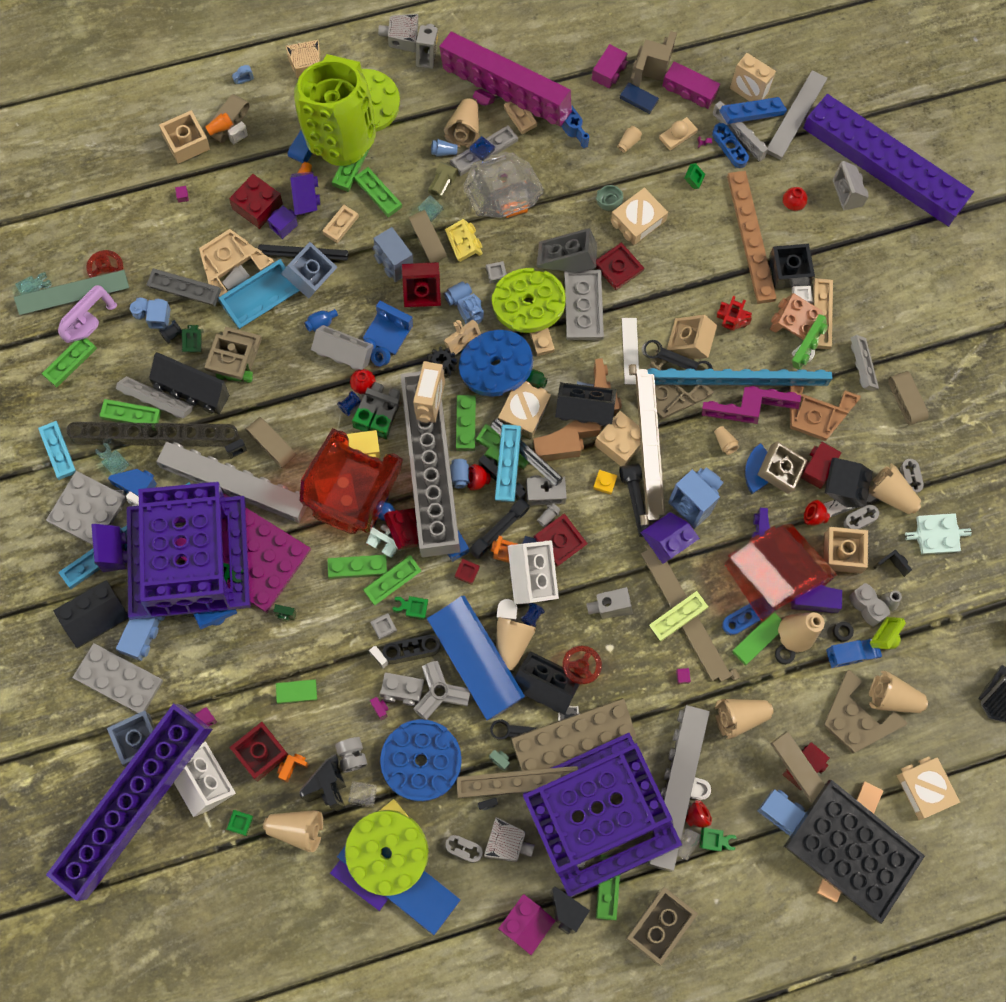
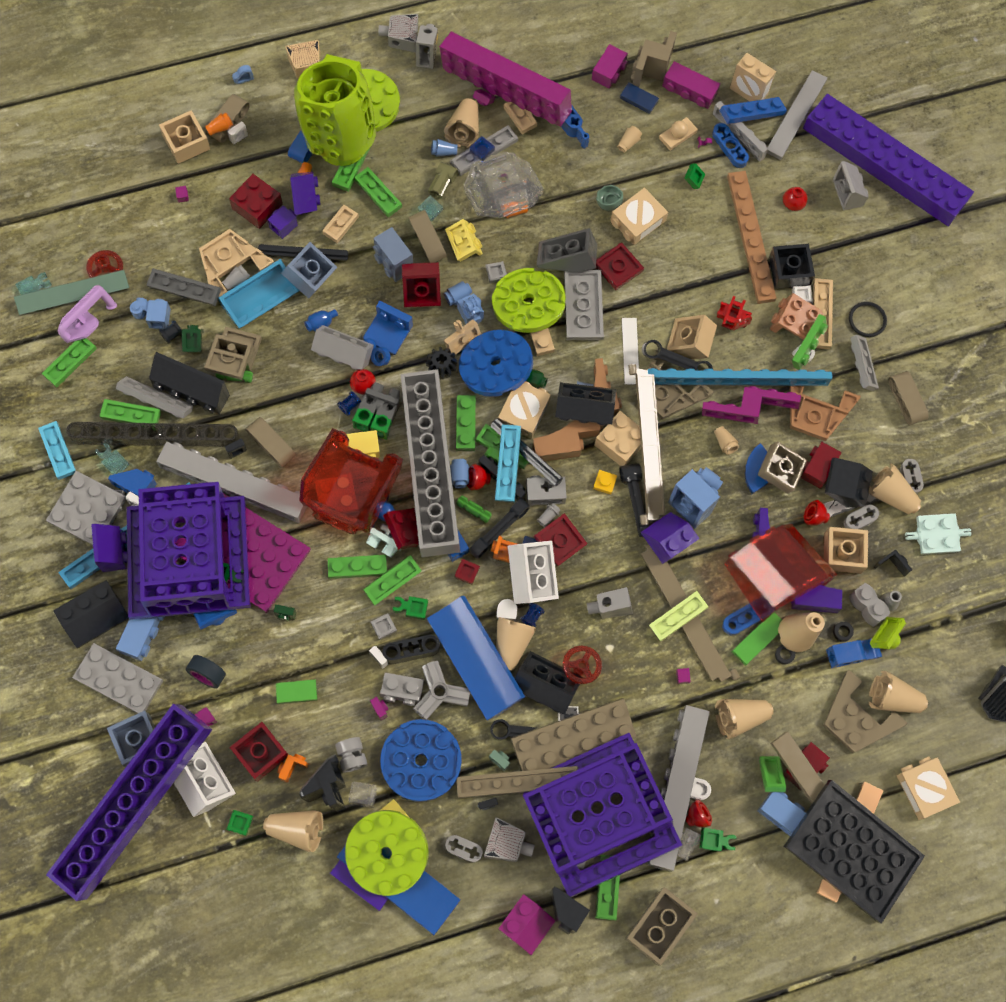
(205, 671): none -> black wheel
(429, 392): tan brick -> none
(474, 508): none -> bright green axle
(772, 774): none -> bright green tile
(868, 334): none -> black tyre

